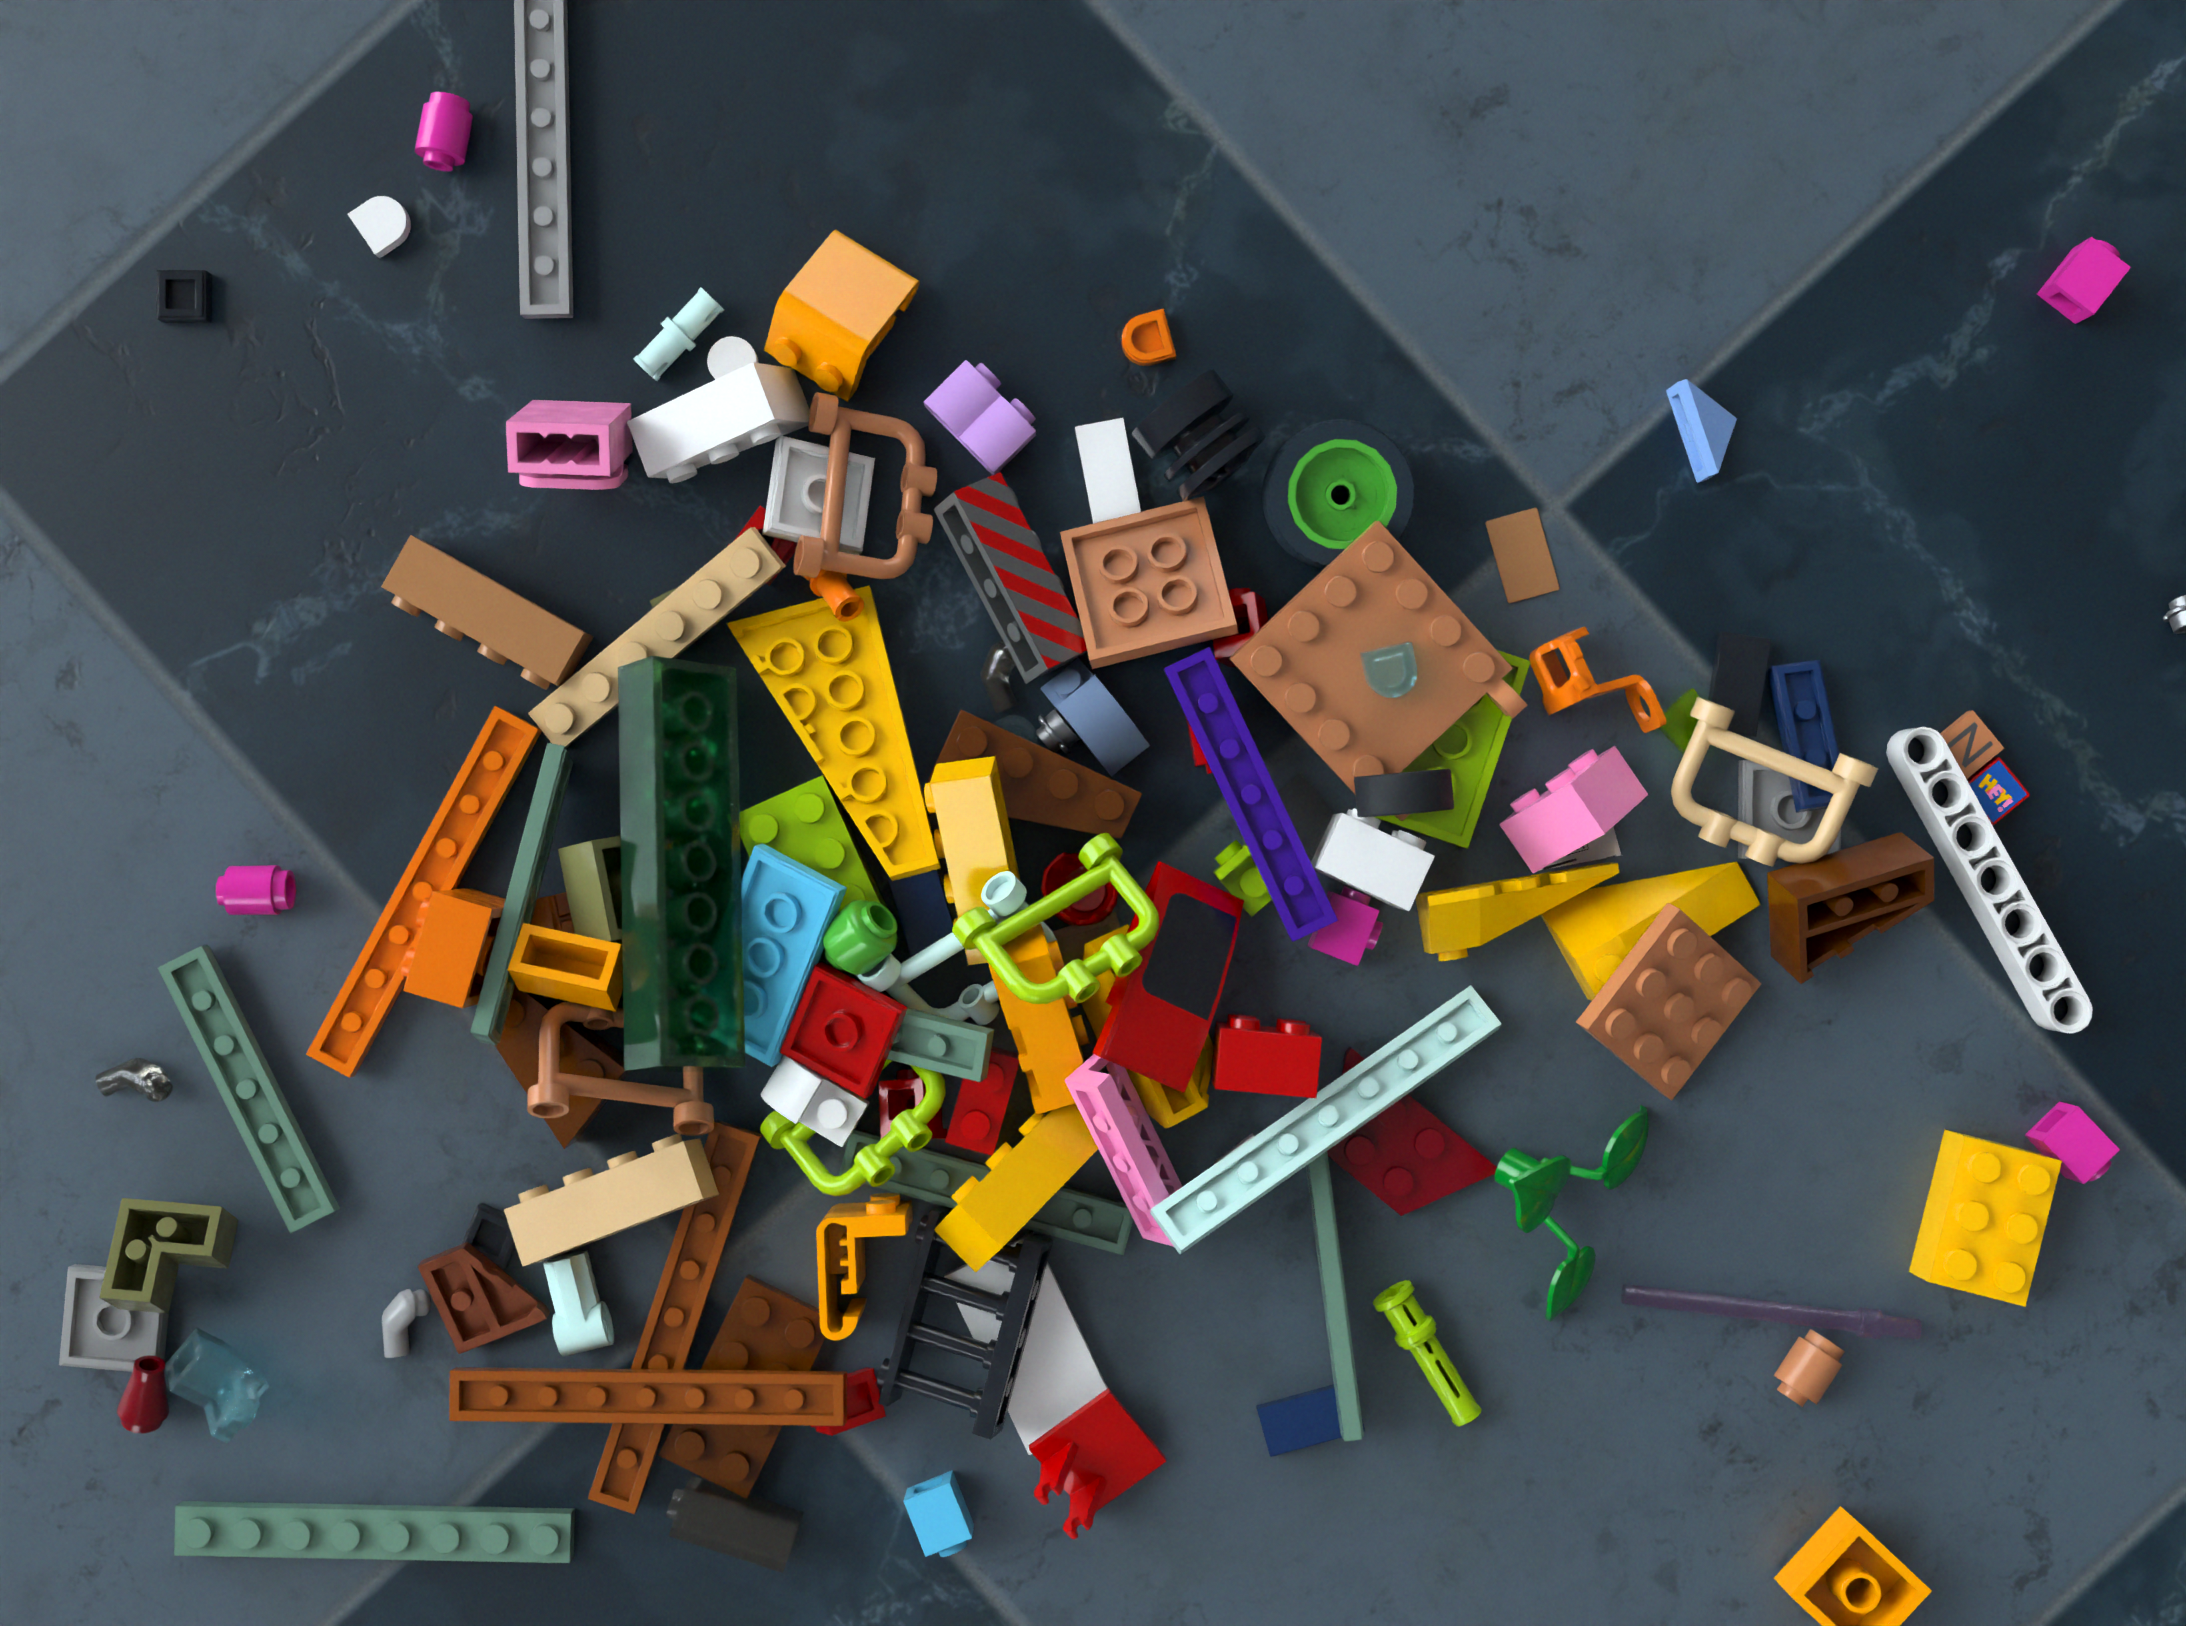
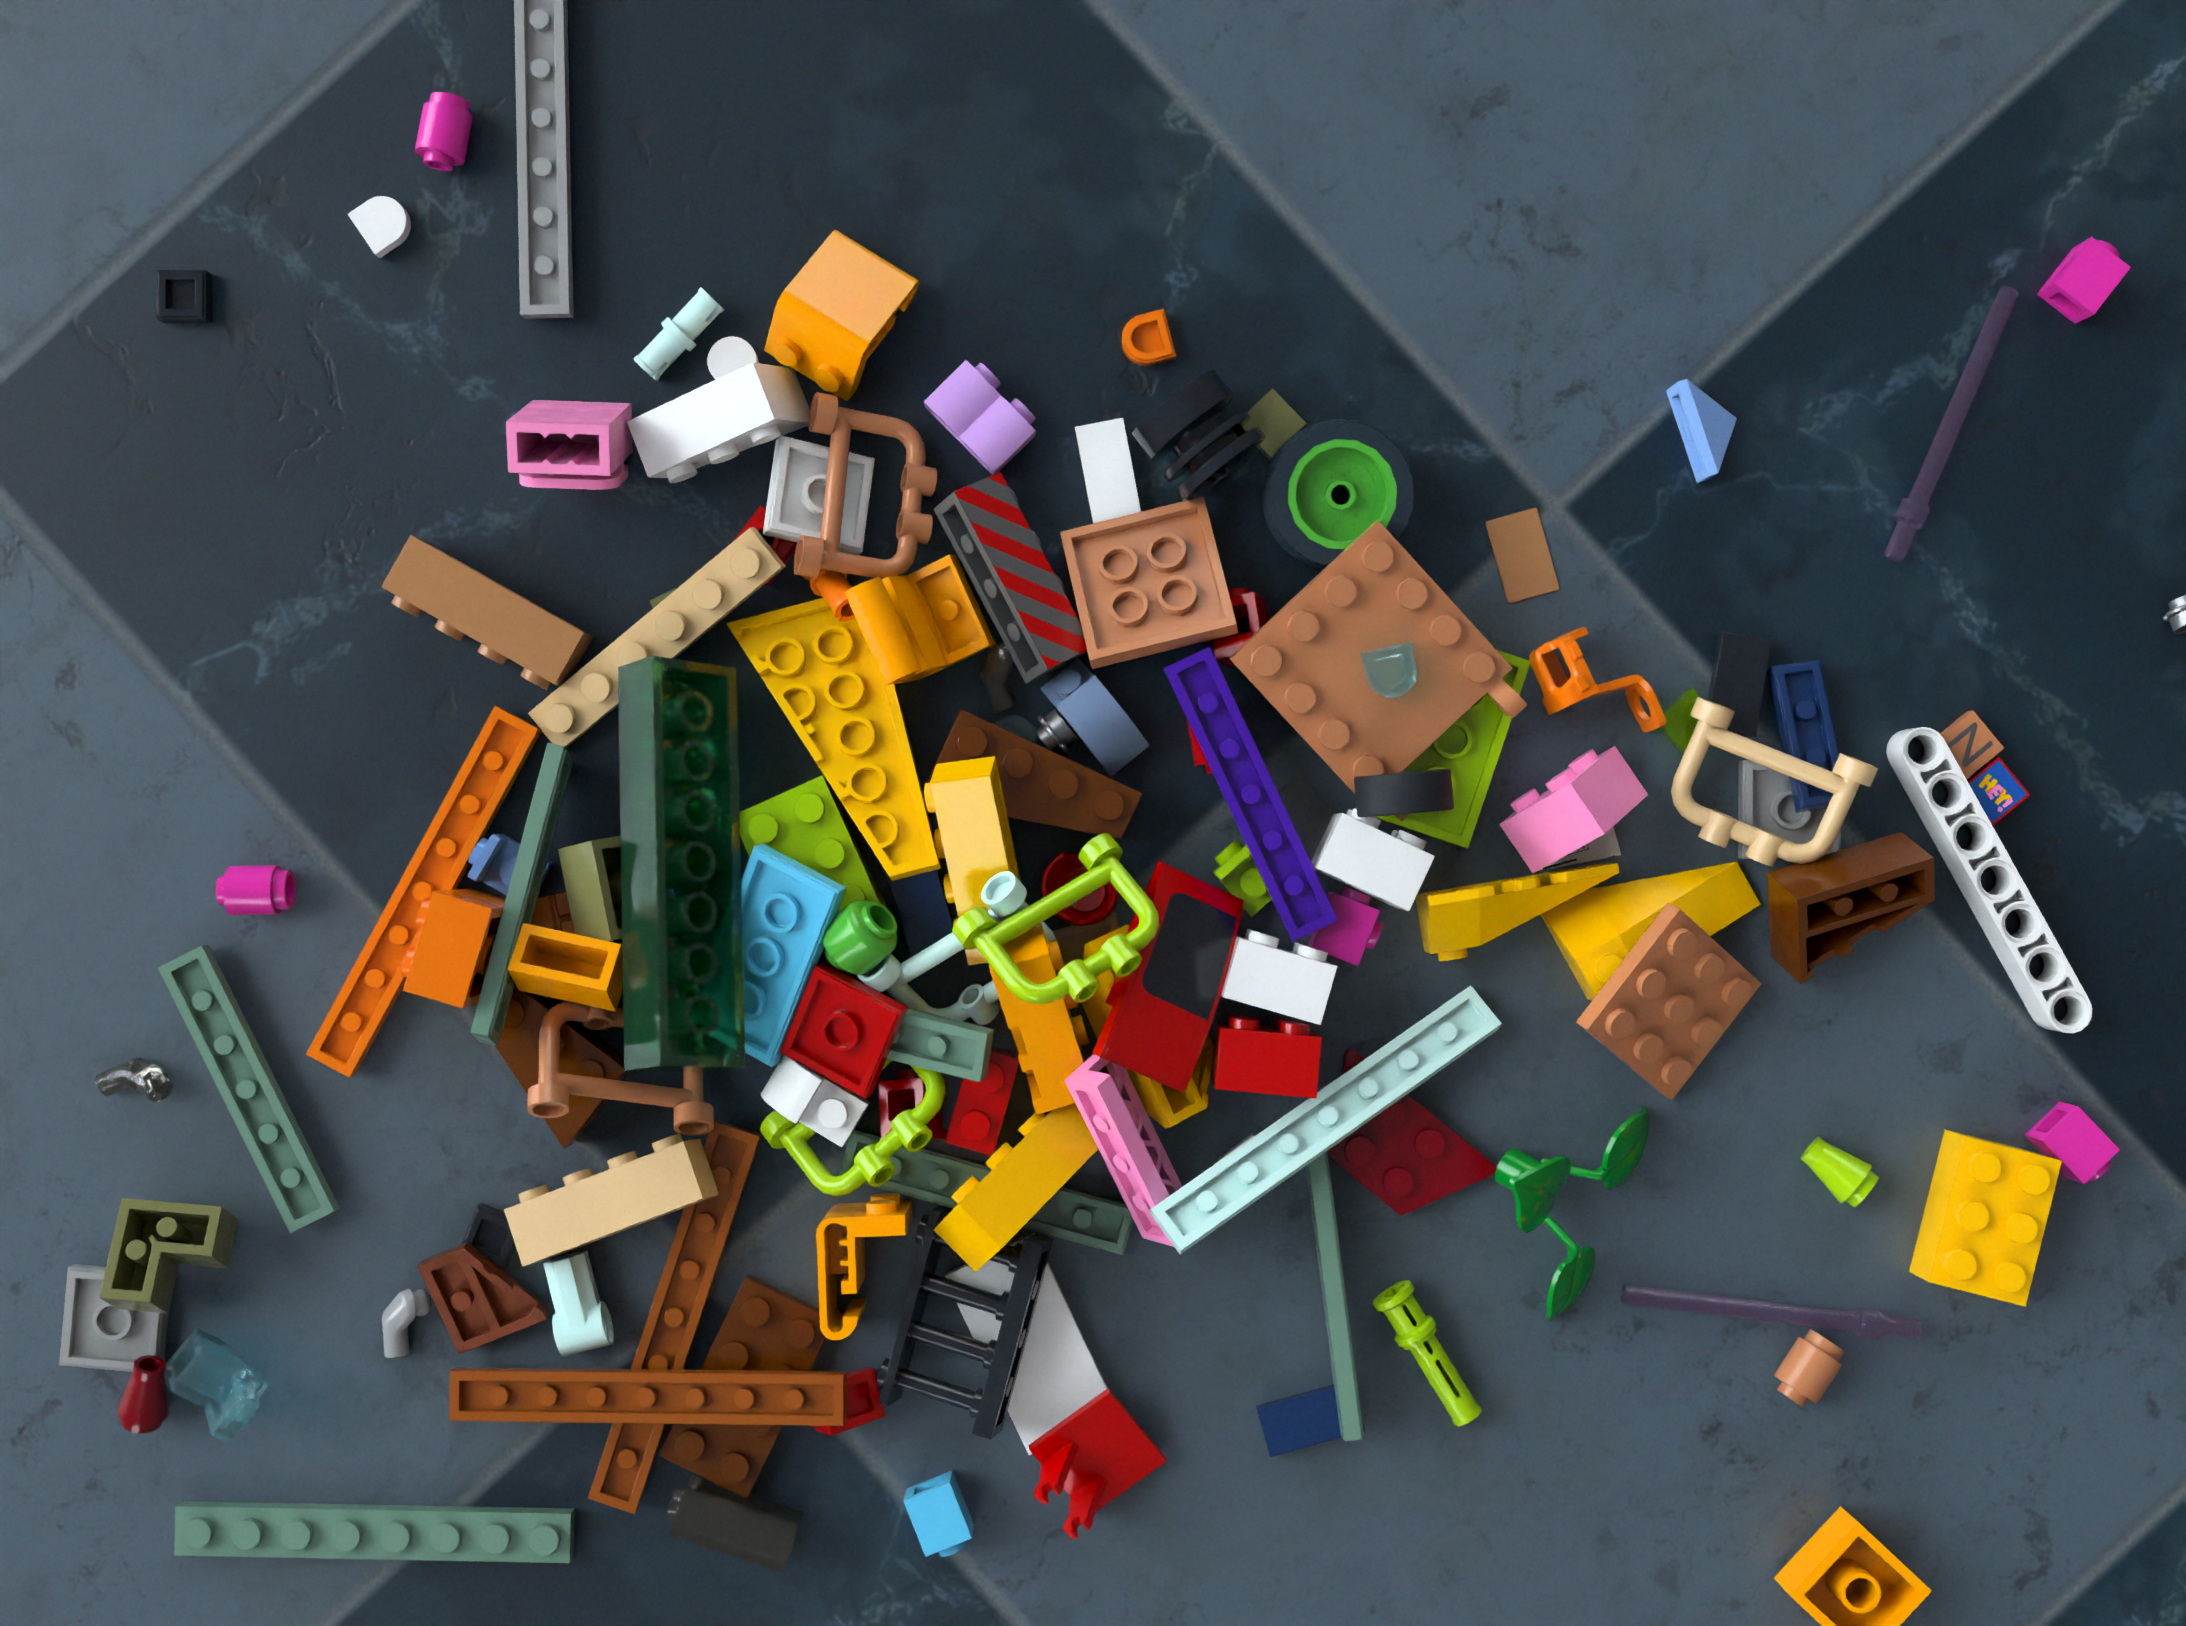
(495, 860): none -> medium blue bracket
(920, 620): none -> light orange piece
(1275, 420): none -> olive tile
(1279, 979): none -> white brick
(1840, 1172): none -> lime cone
(1914, 509): none -> clear purple bar

